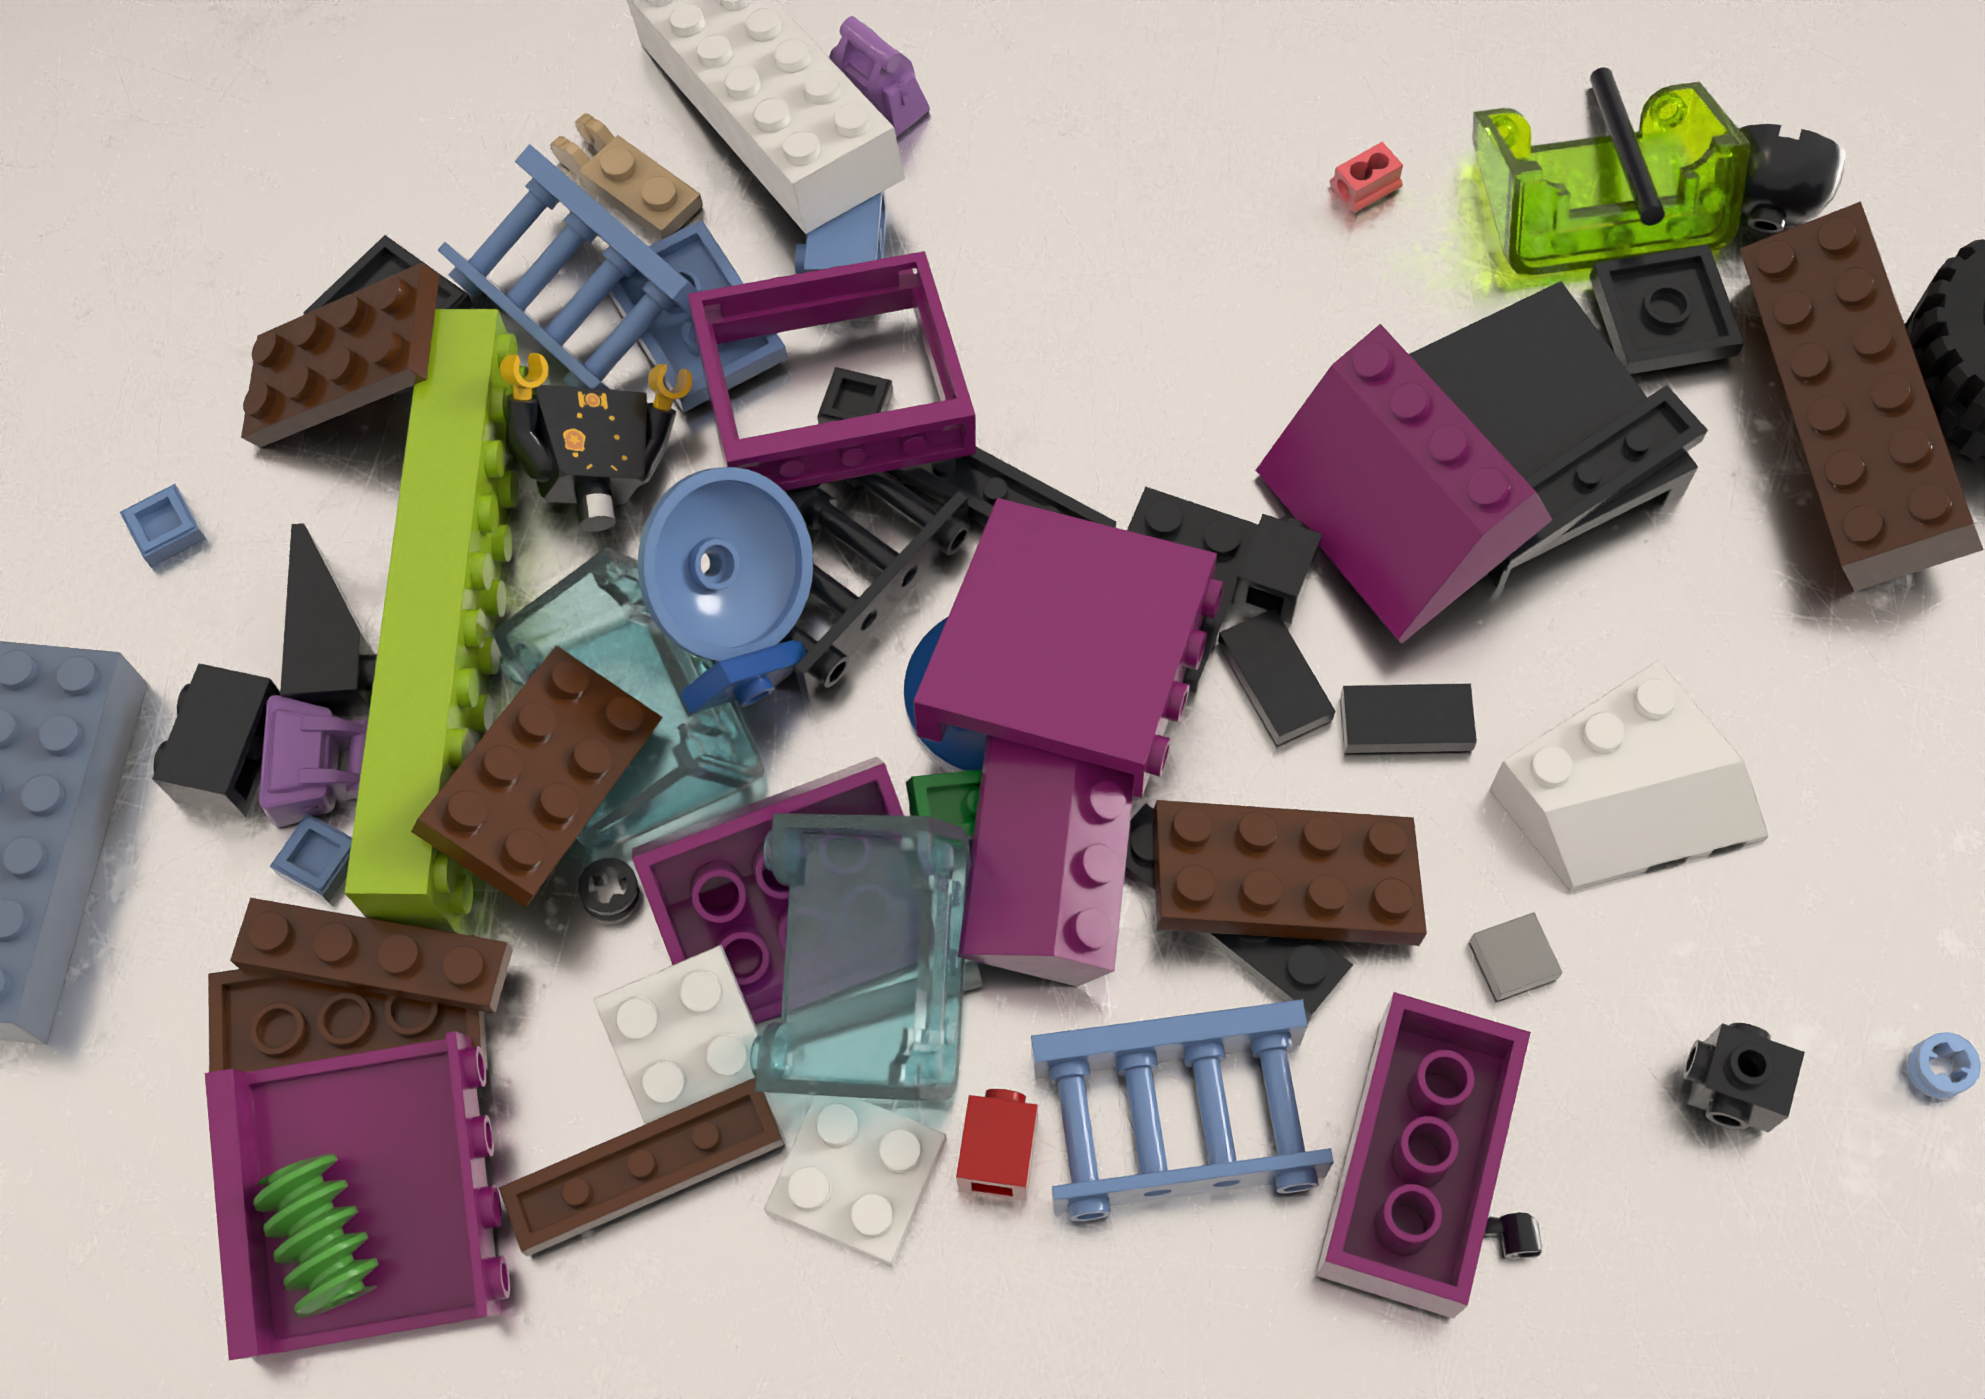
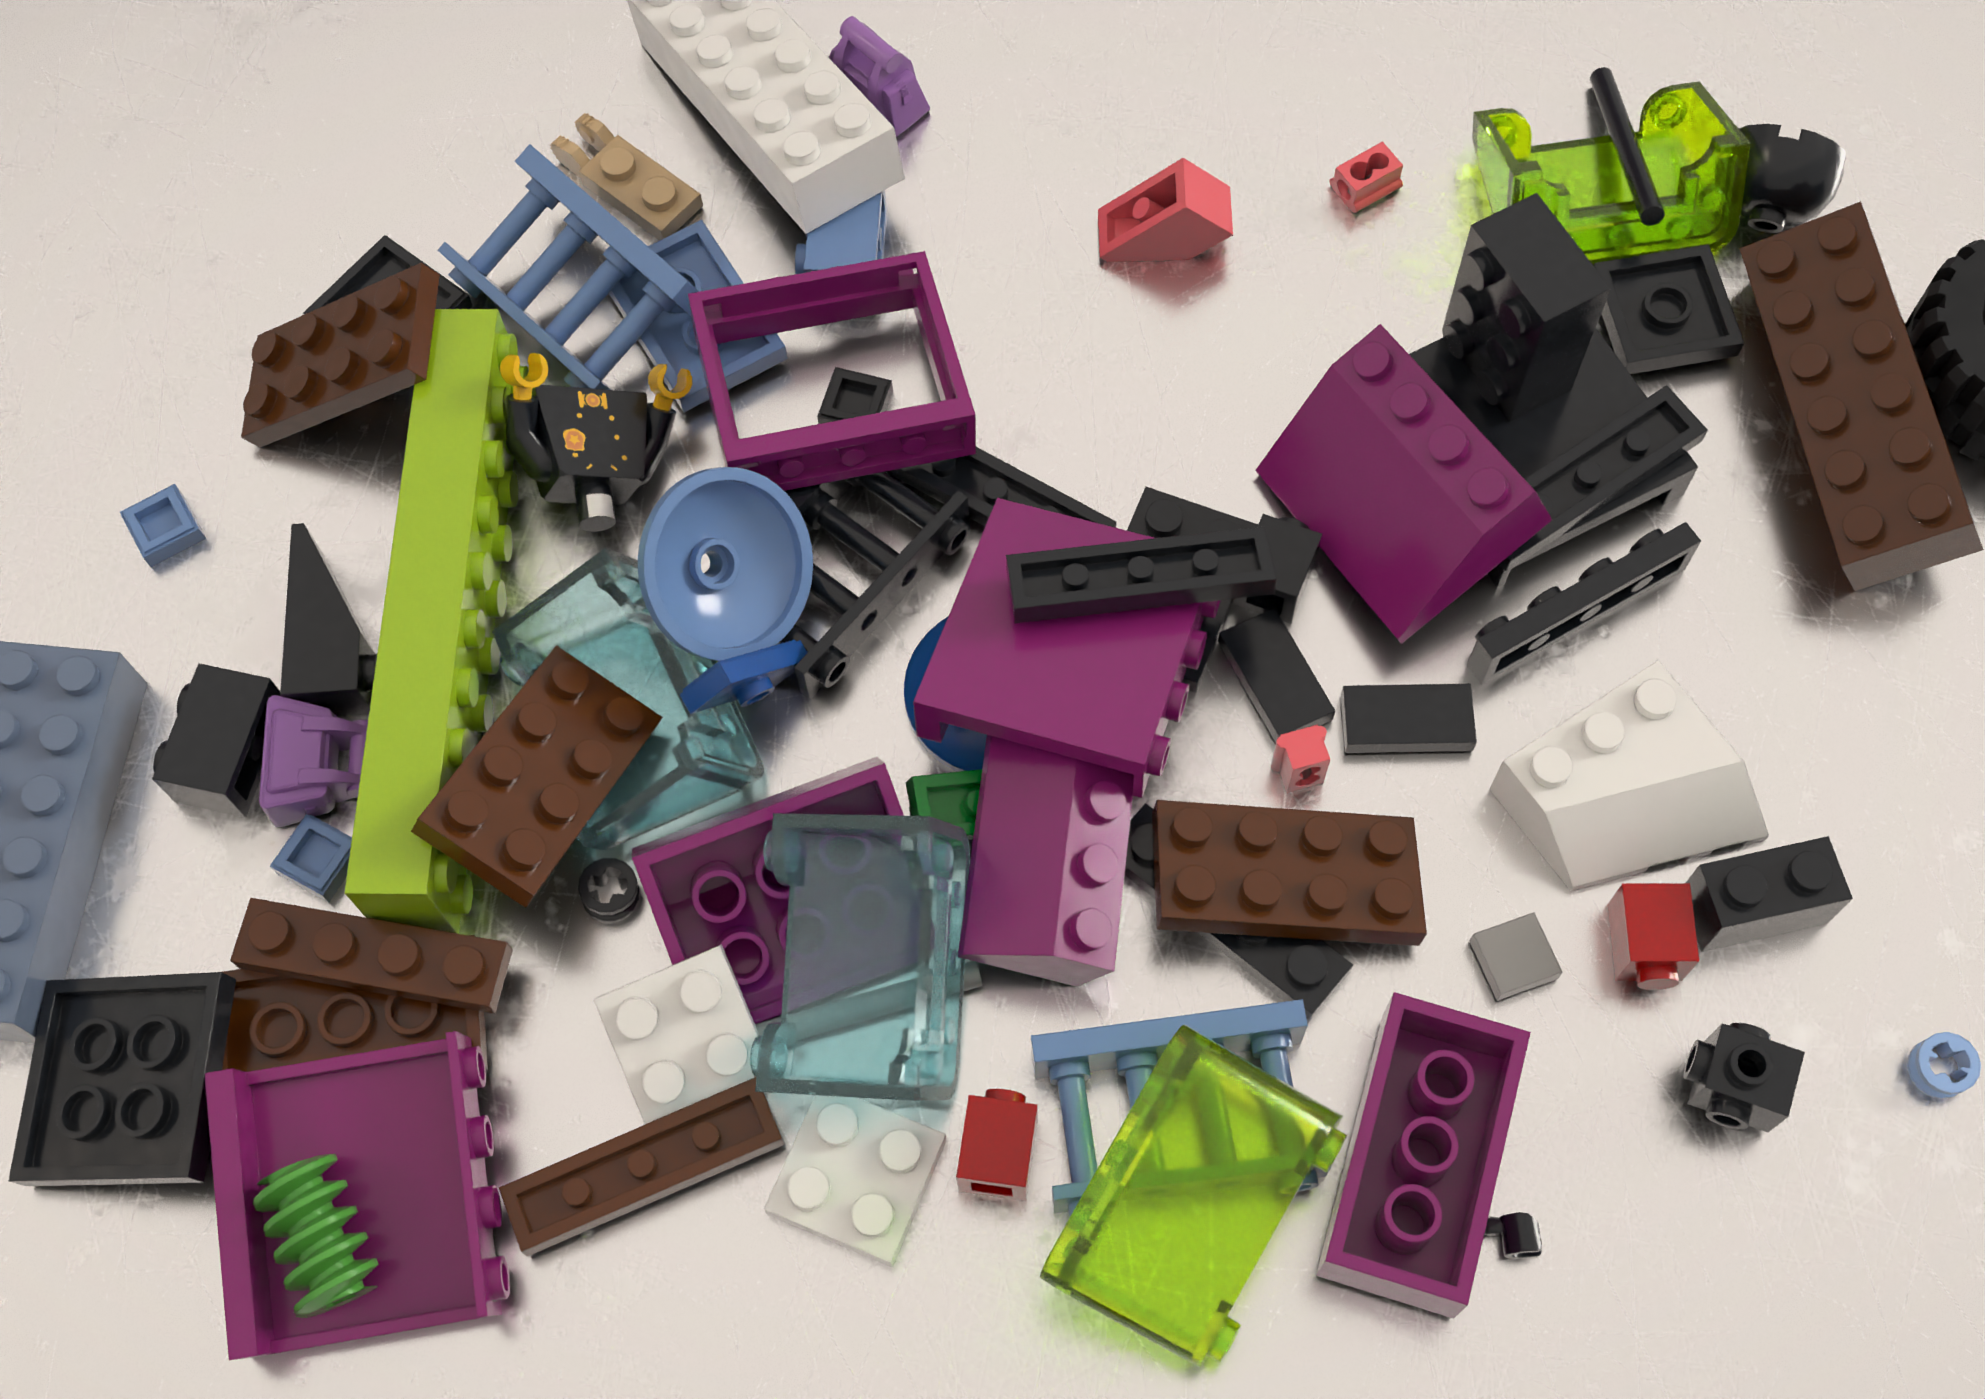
(122, 1080): none -> black plate
(1140, 574): none -> black plate
(1166, 217): none -> coral slope
(1191, 1196): none -> clear neon green windscreen
(1298, 752): none -> coral piece
(1523, 307): none -> black brick
(1599, 591): none -> black plate
(1653, 934): none -> red brick
(1767, 893): none -> black brick

